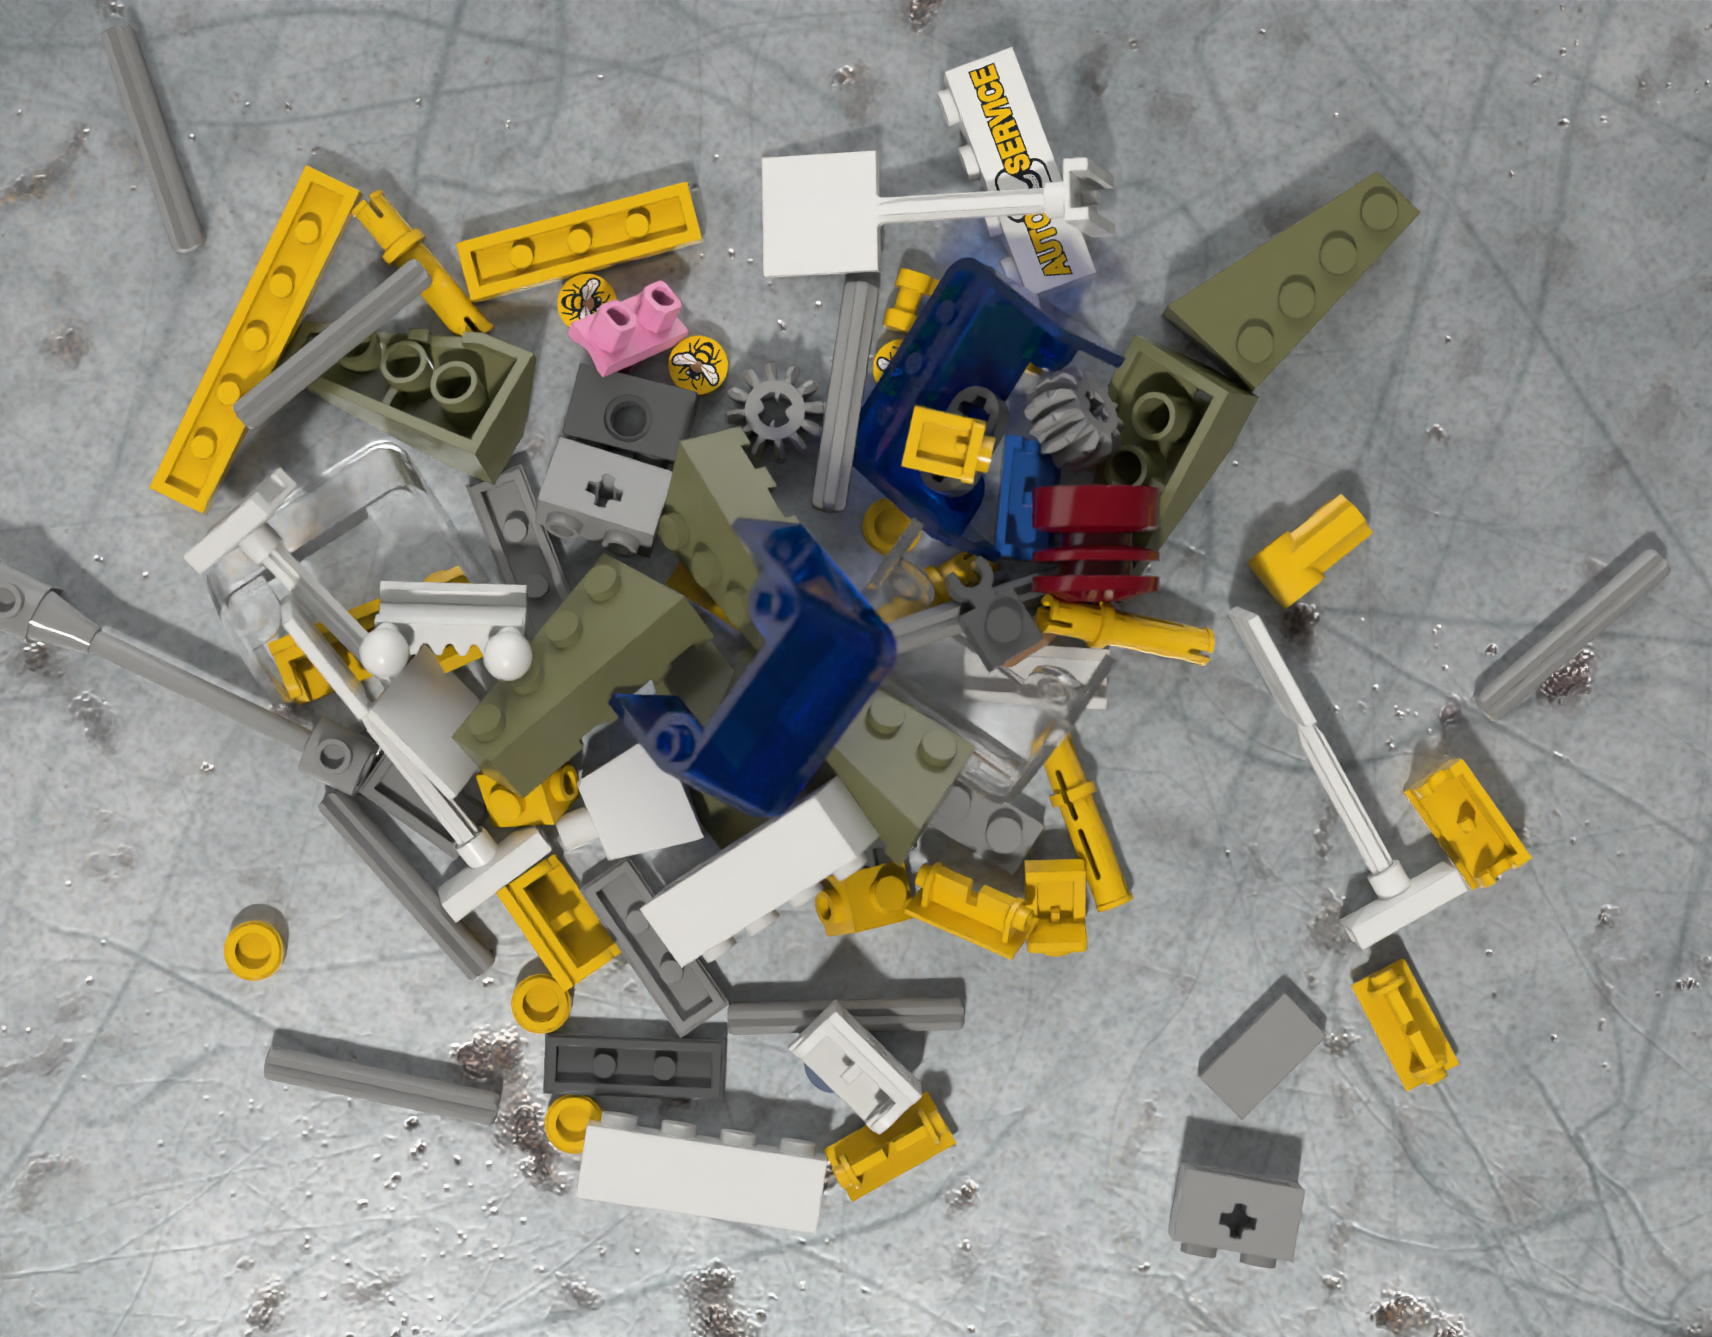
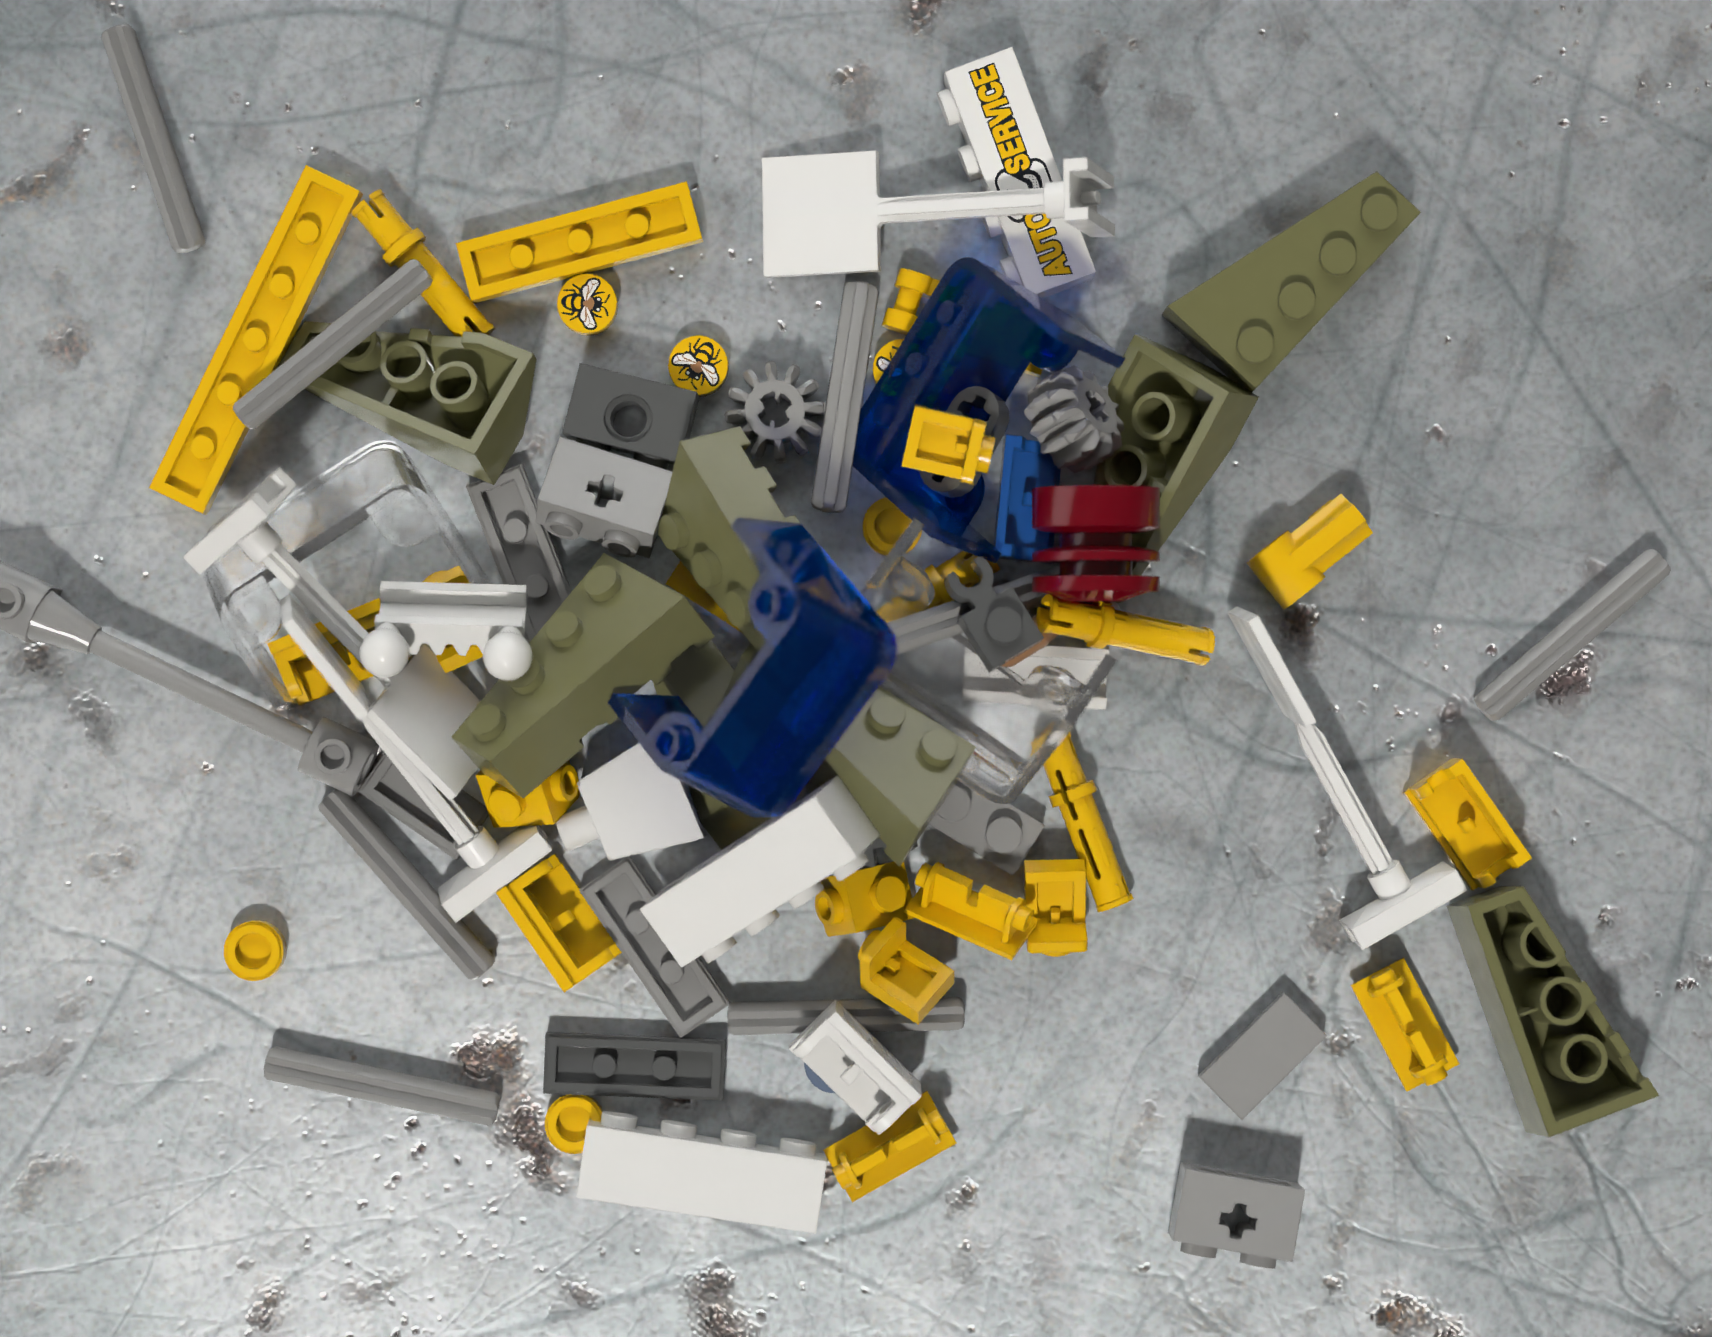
(541, 1004): yellow tile -> none
(631, 329): bright pink hips -> none
(902, 972): none -> yellow bracket
(1543, 1018): none -> olive wedge

